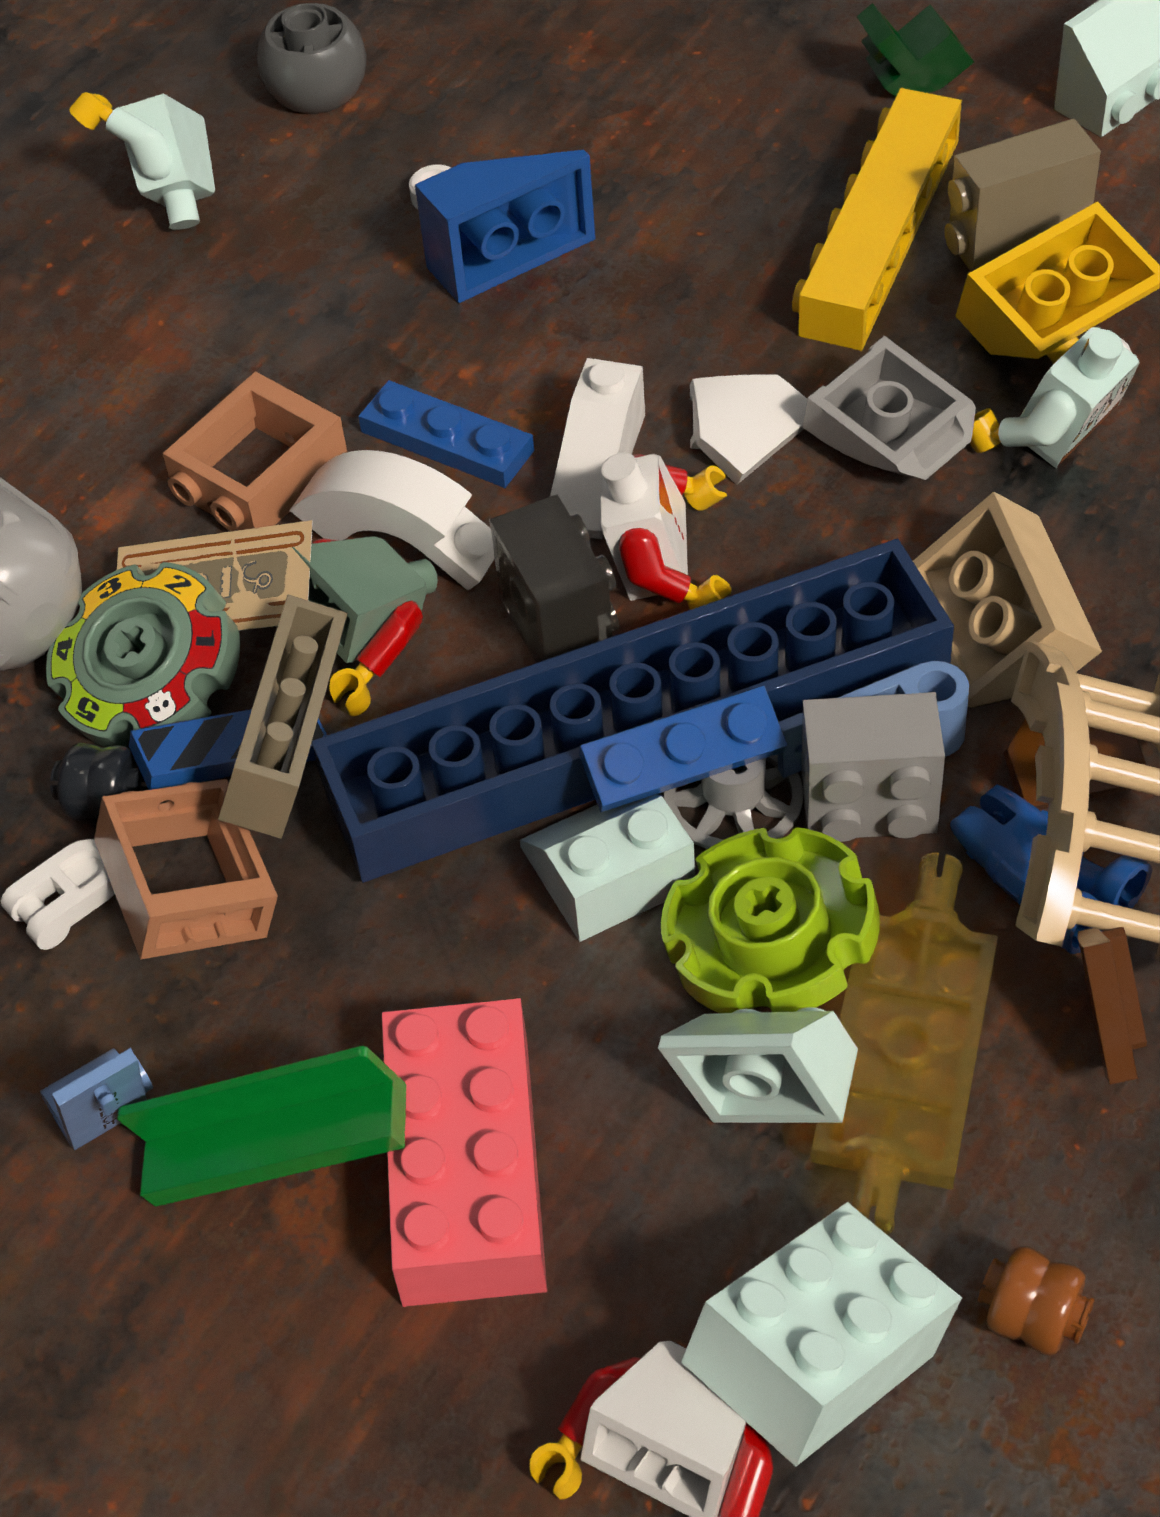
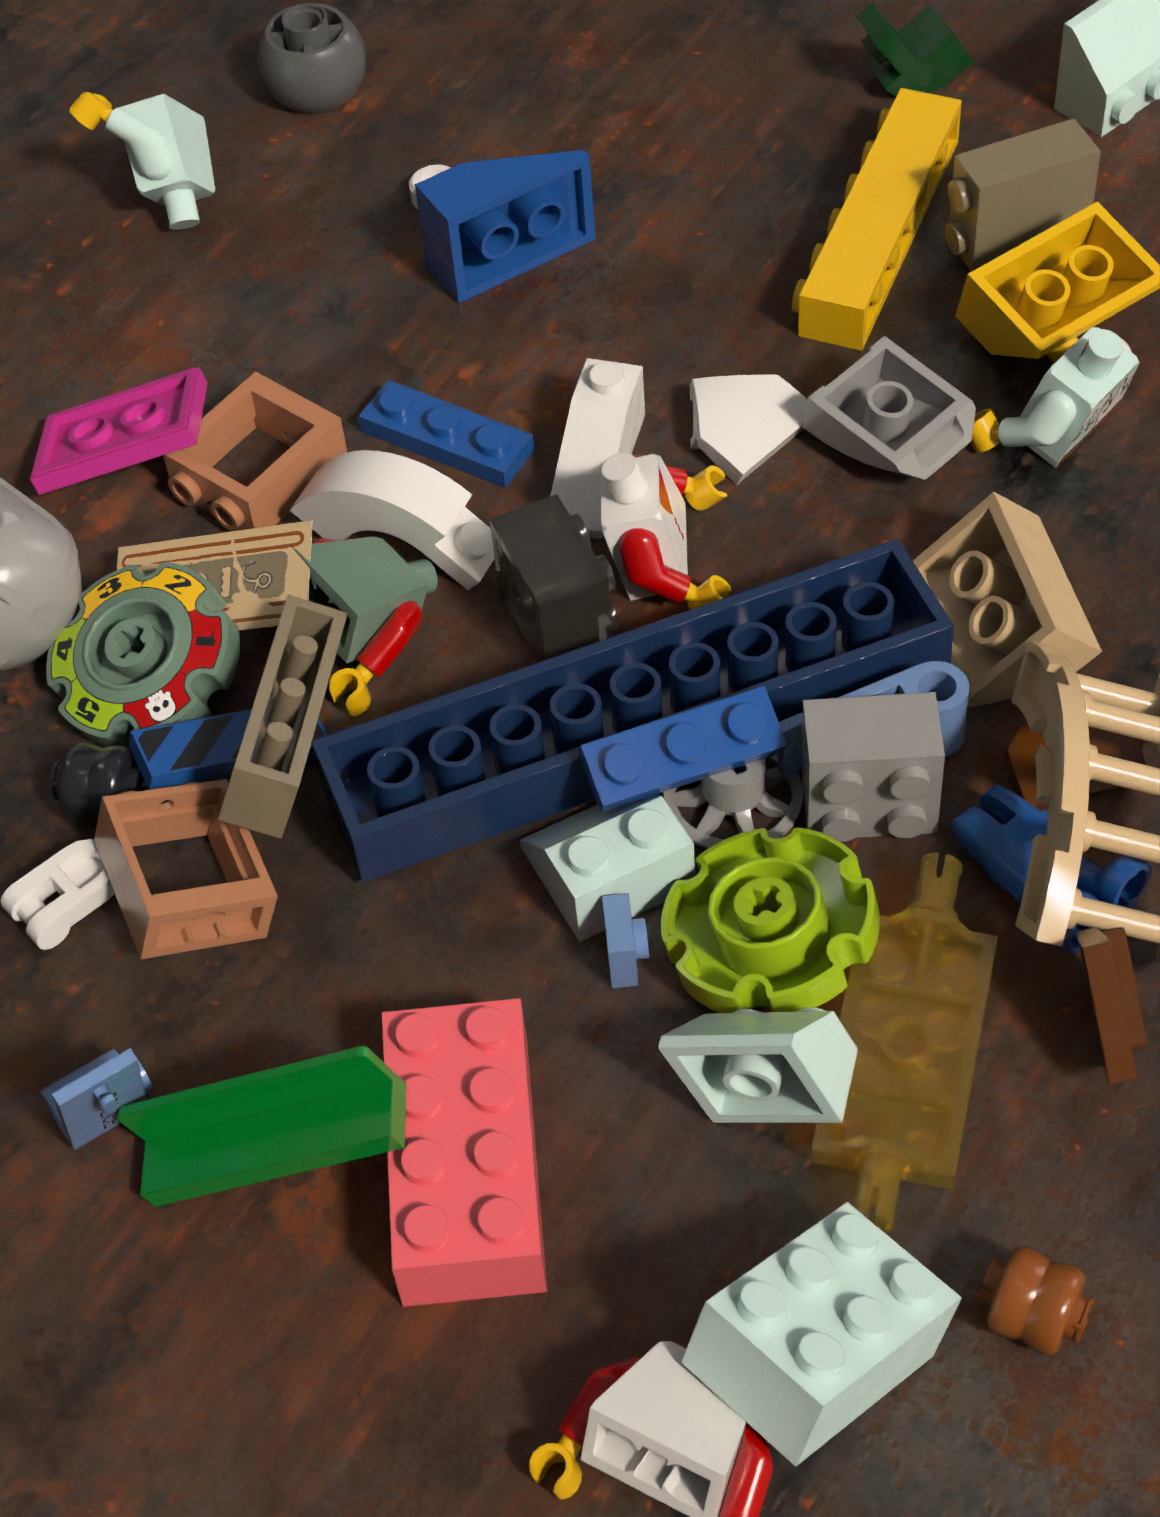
(120, 430): none -> dark pink tile
(625, 940): none -> medium blue plate

